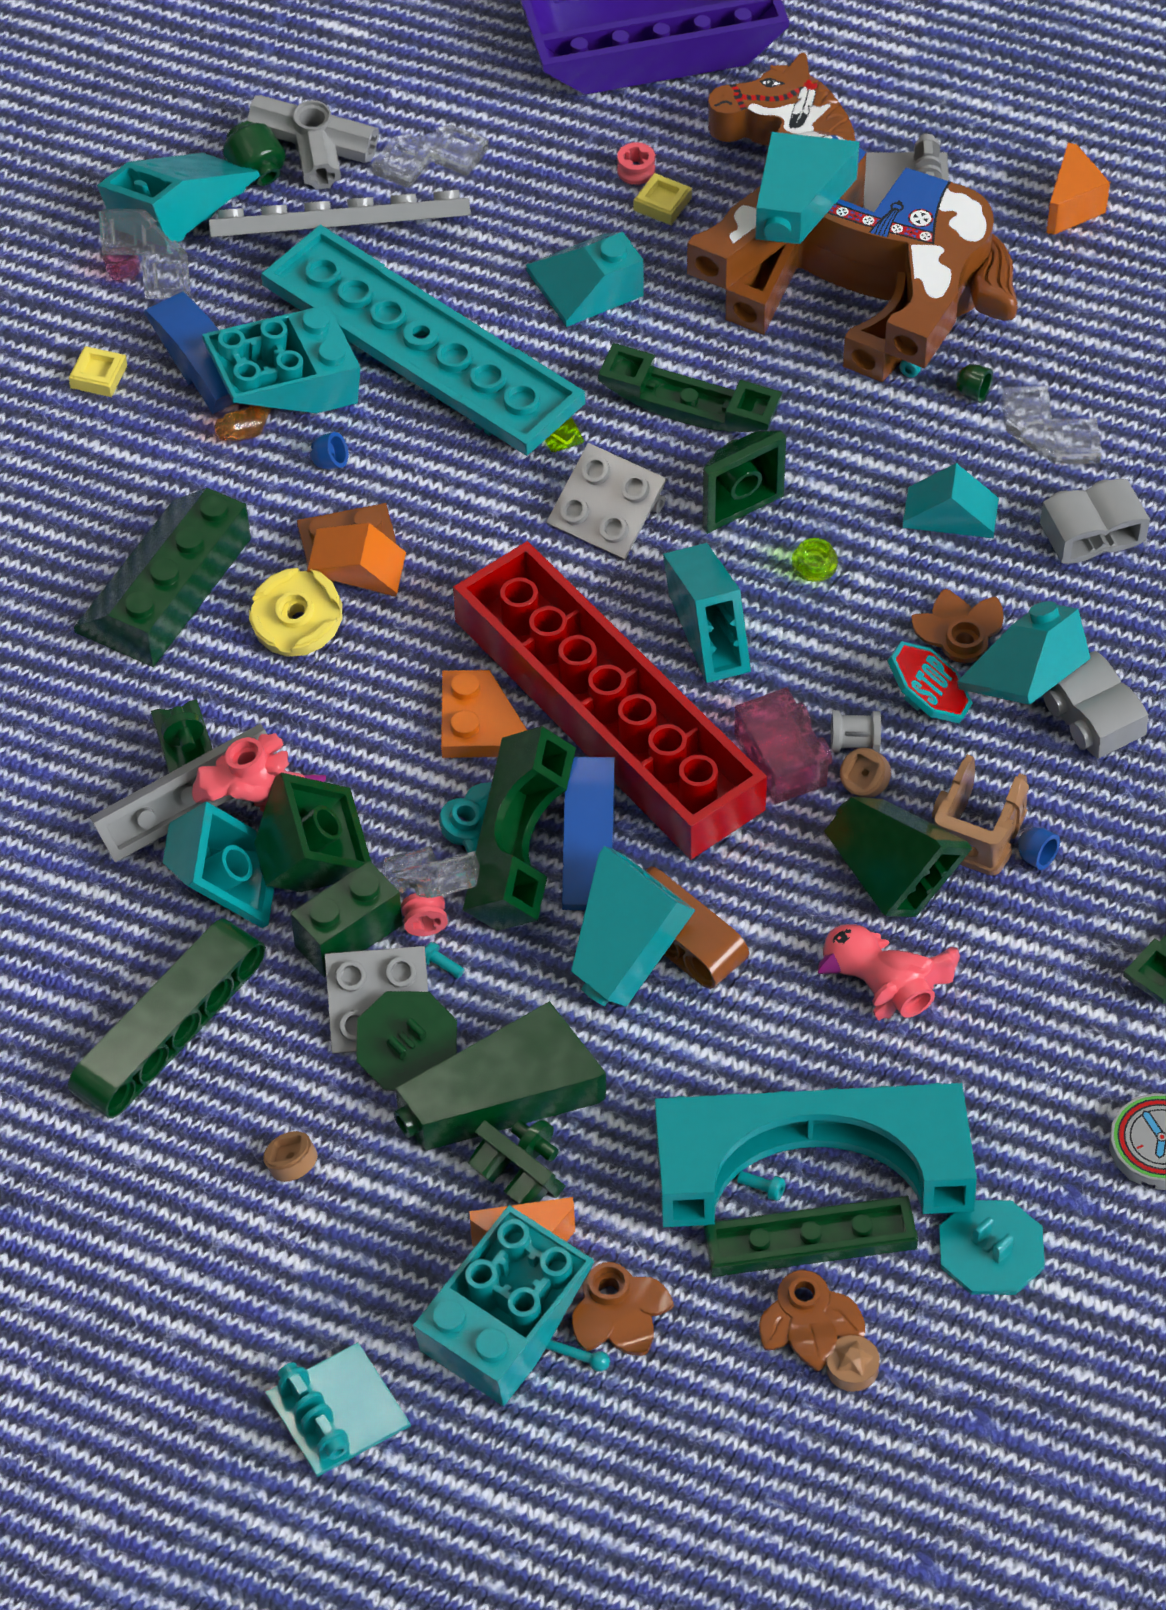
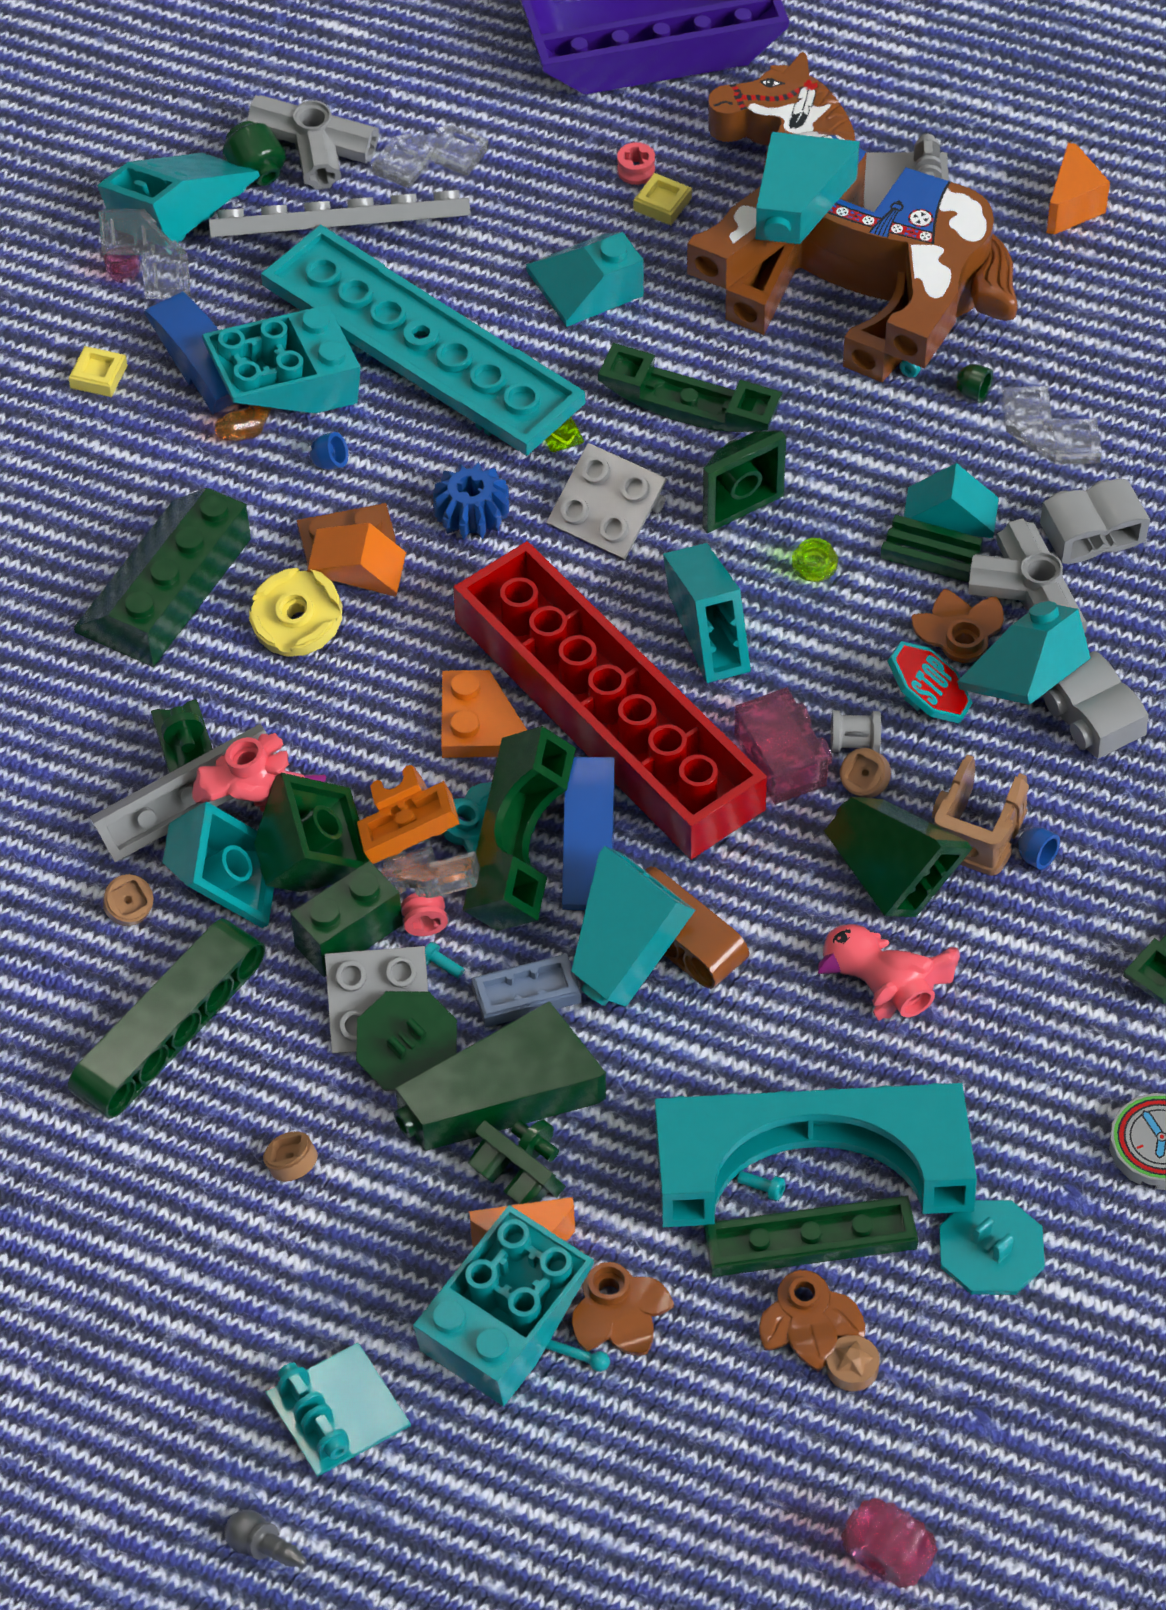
(128, 900): none -> medium nougat tile
(252, 1535): none -> flat silver bar
(406, 815): none -> orange plate
(471, 500): none -> blue gear
(523, 988): none -> sand blue plate
(889, 1542): none -> clear pink gear
(933, 543): none -> dark green tile
(1024, 573): none -> light grey piece

